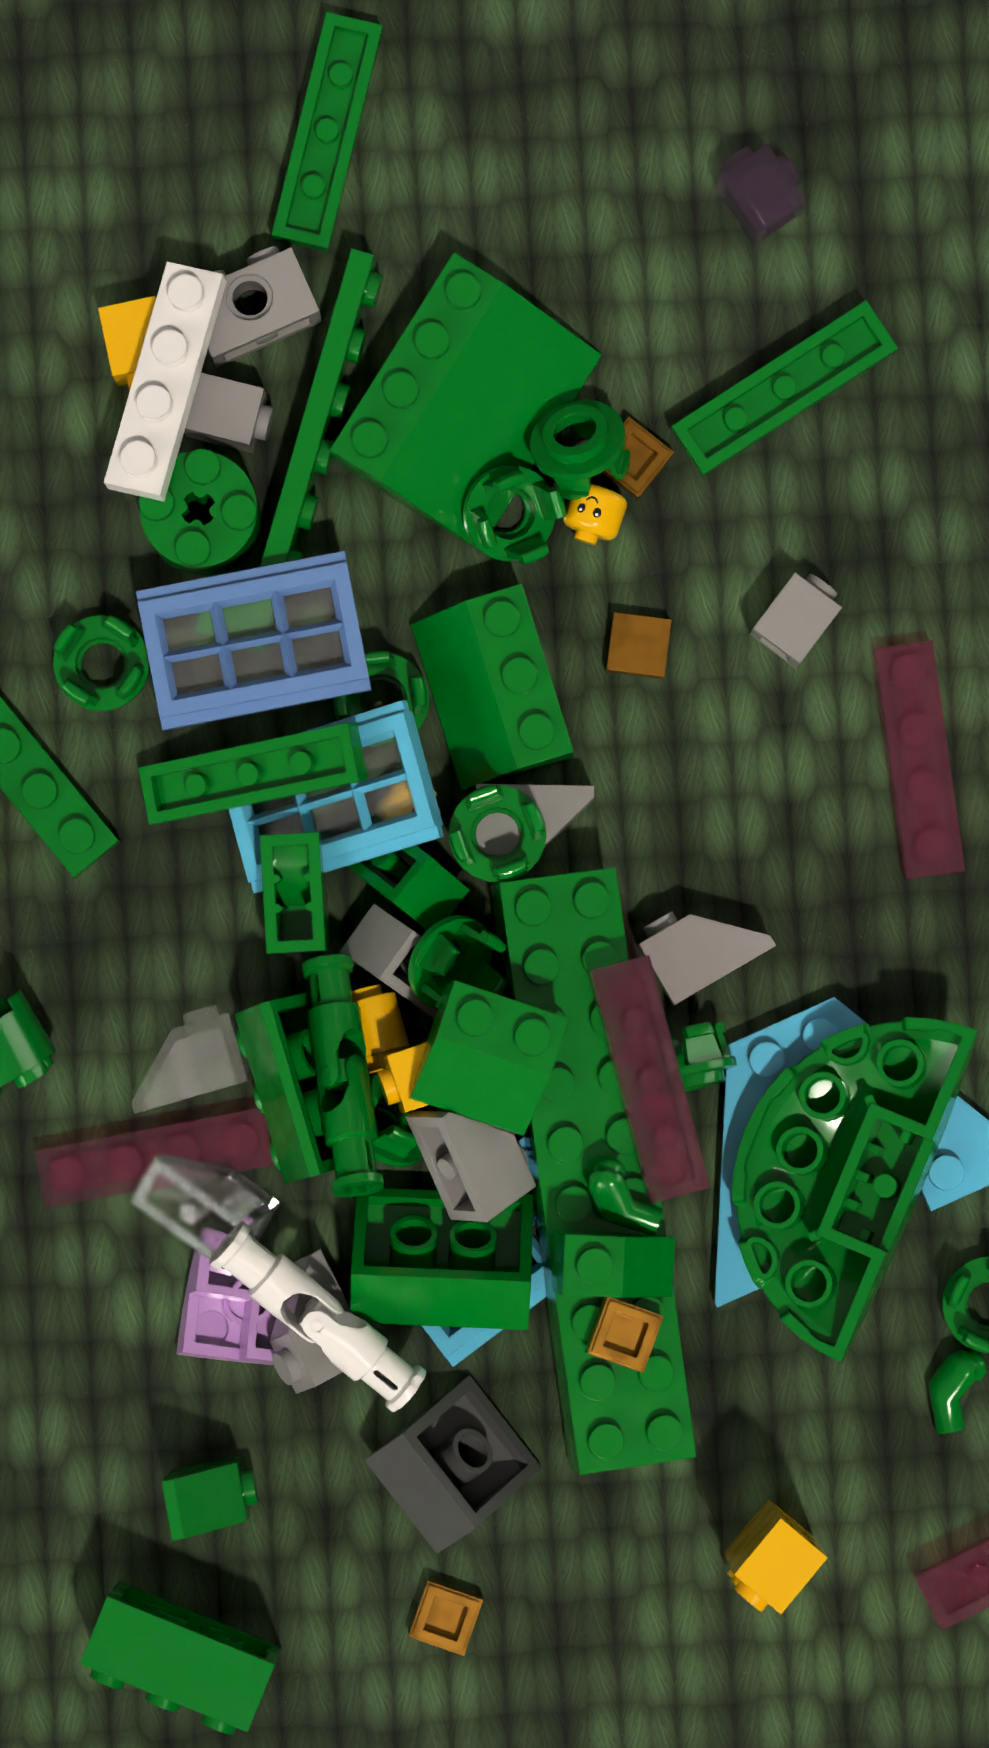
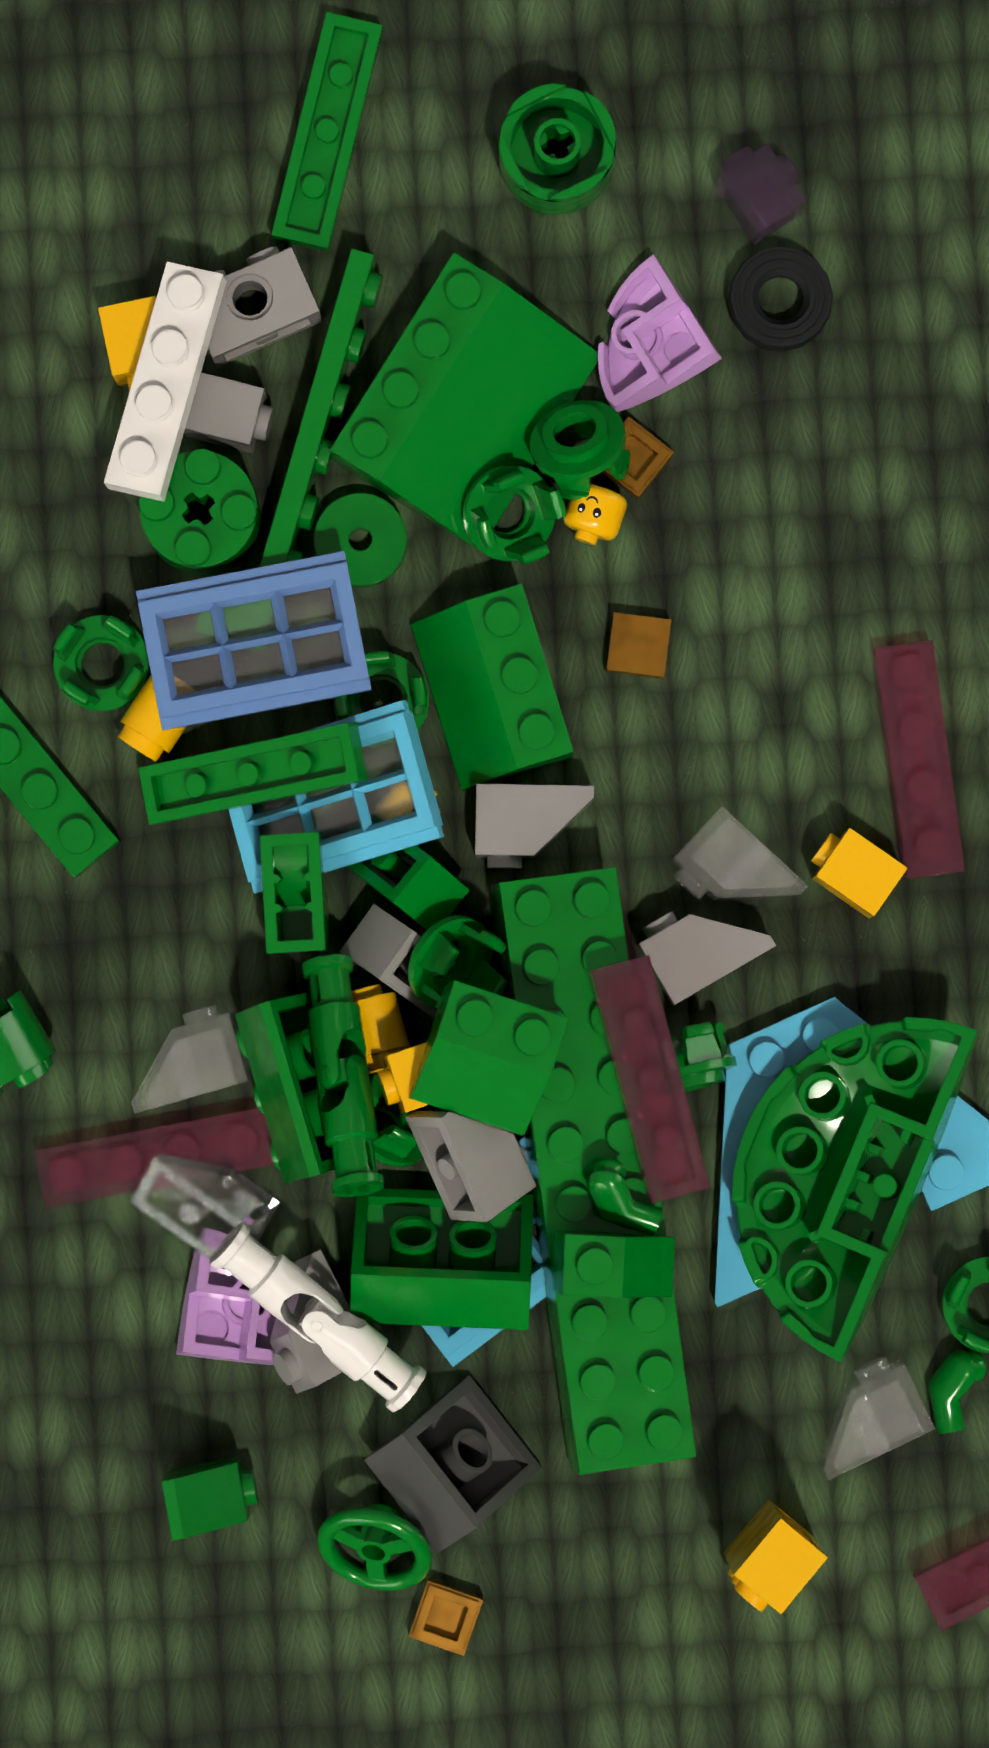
(143, 725): none -> yellow brick
(179, 1658): green brick -> none
(367, 514): none -> green piece
(375, 1535): none -> green piece
(488, 801): green piece -> none
(569, 119): none -> green brick
(624, 1334): pearl gold tile -> none
(652, 339): none -> lavender brick
(733, 864): none -> clear slope
(784, 388): green plate -> none
(788, 264): none -> black tyre
(797, 618): light grey brick -> none
(856, 871): none -> yellow brick
(874, 1417): none -> clear slope

